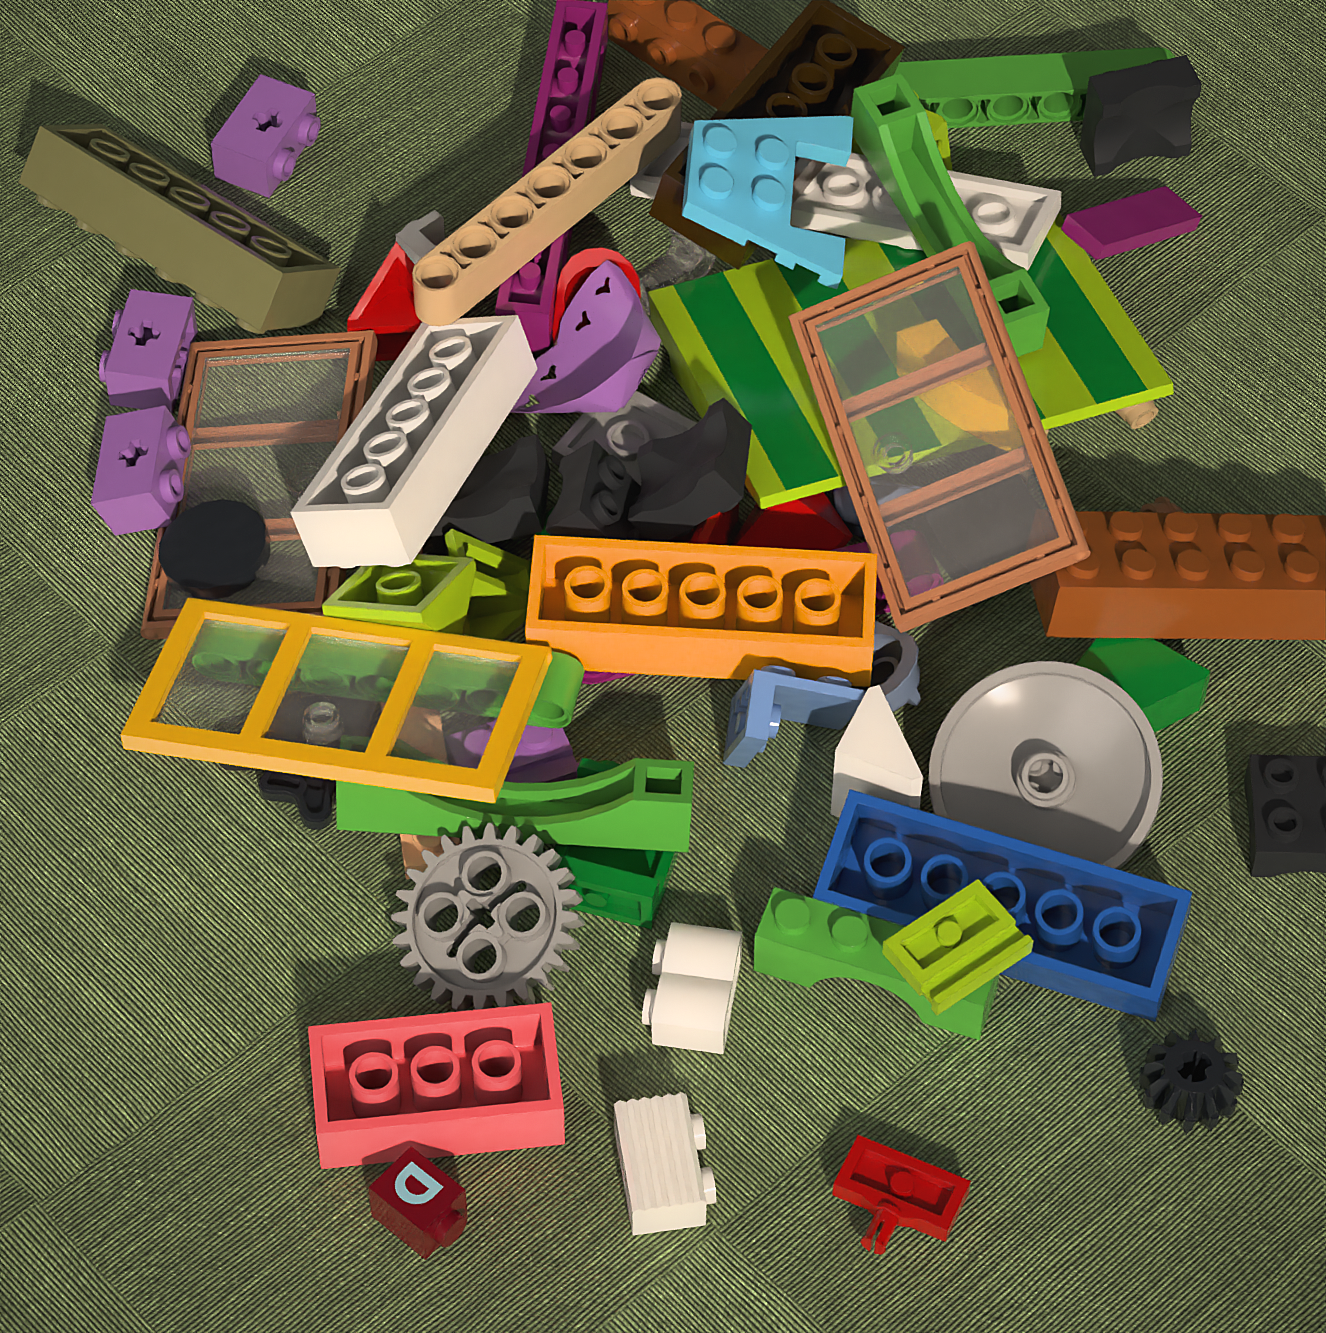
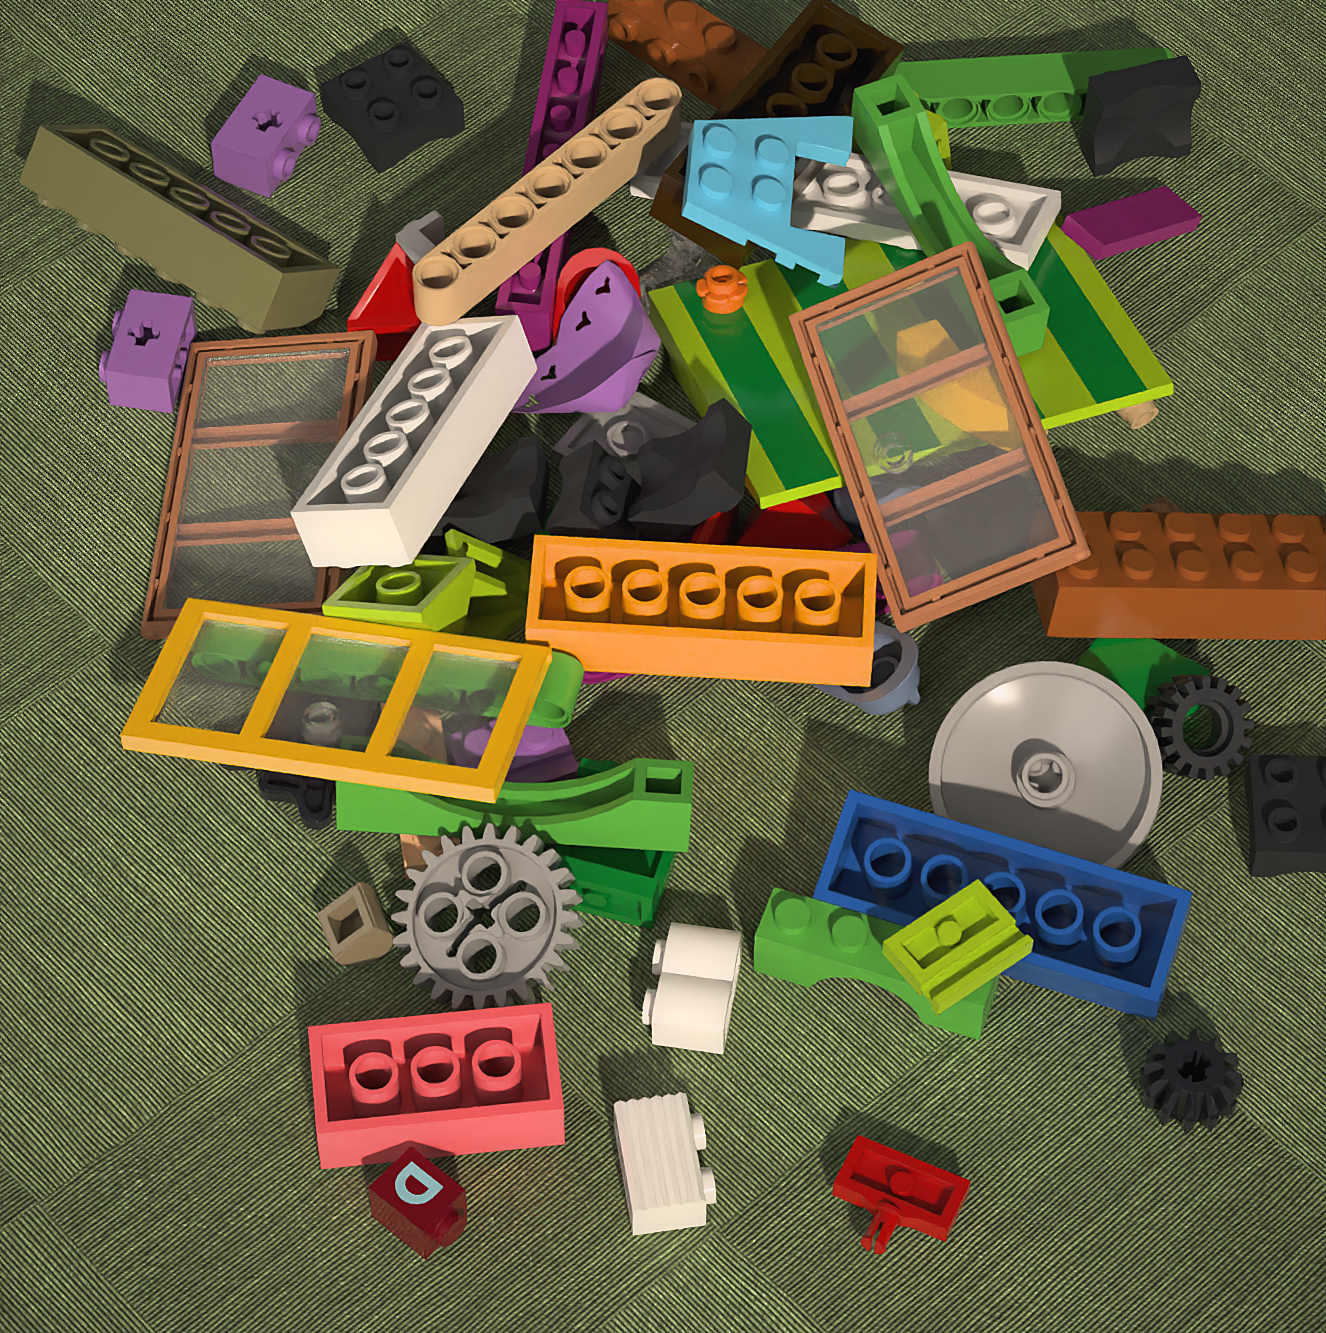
(140, 470): medium lavender brick -> none
(214, 549): black tile -> none
(356, 926): none -> dark tan brick
(393, 105): none -> black brick
(722, 289): none -> orange plate
(778, 695): medium blue bracket -> none
(875, 757): white slope -> none
(1226, 731): none -> black tyre

